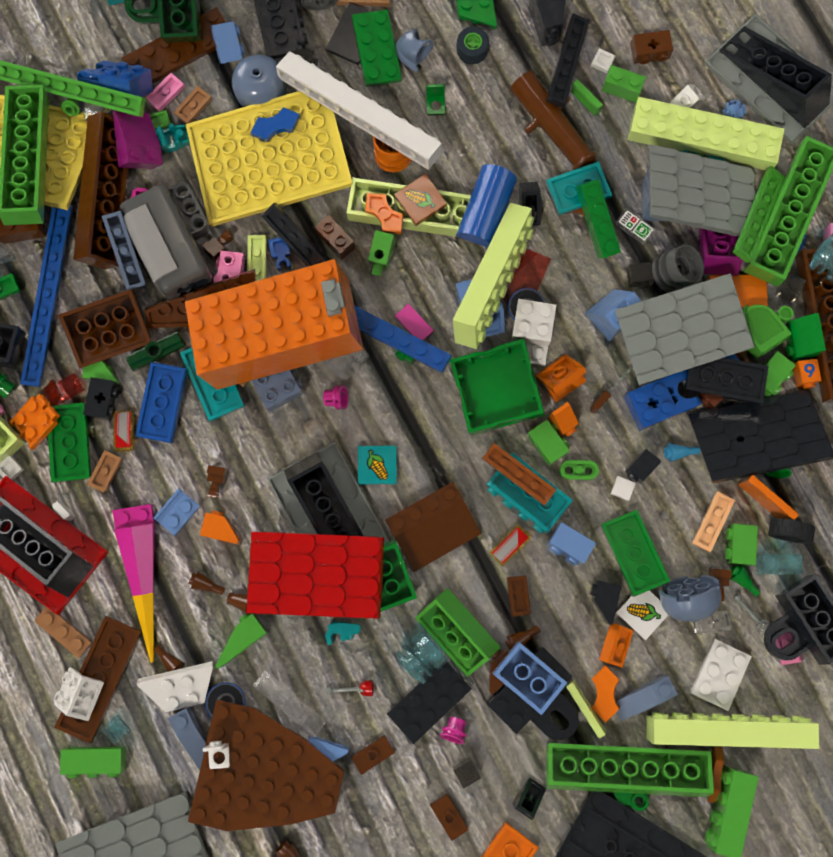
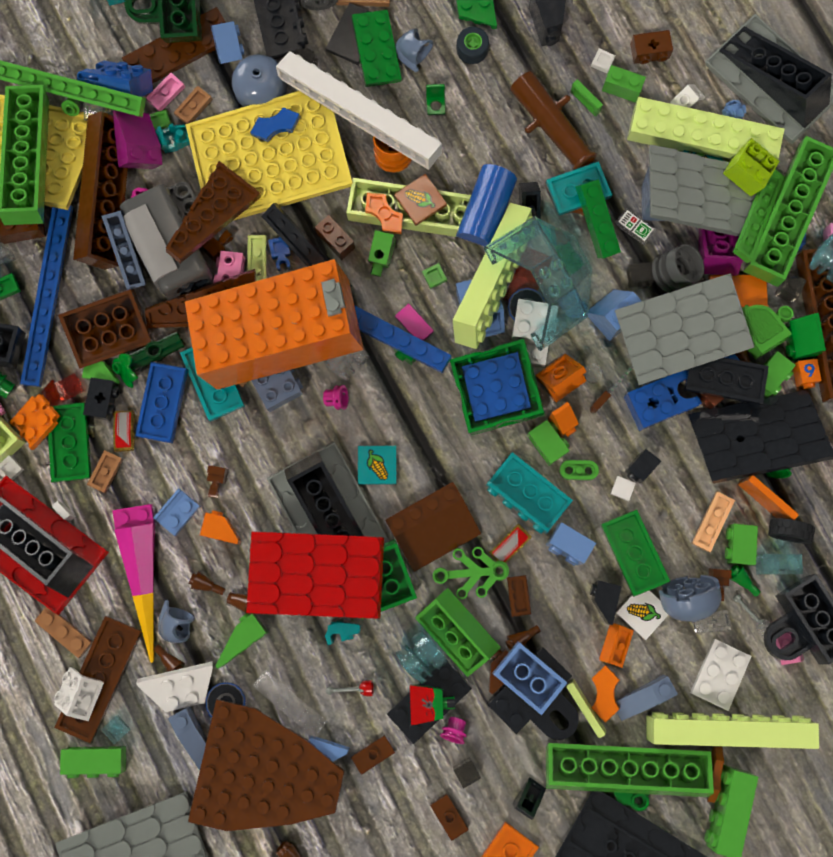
(121, 366): none -> green plate
(170, 619): none -> sand blue piece
(213, 209): none -> reddish brown wing
(217, 746): white bracket -> none
(428, 703): none -> torso
(434, 276): none -> bright green plate
(474, 572): none -> bright green plant
(496, 387): none -> blue plate
(519, 474): dark orange plate -> none
(558, 269): none -> clear light blue windscreen
(567, 61): black plate -> none
(674, 452): dark azure cone -> none
(751, 167): none -> lime slope

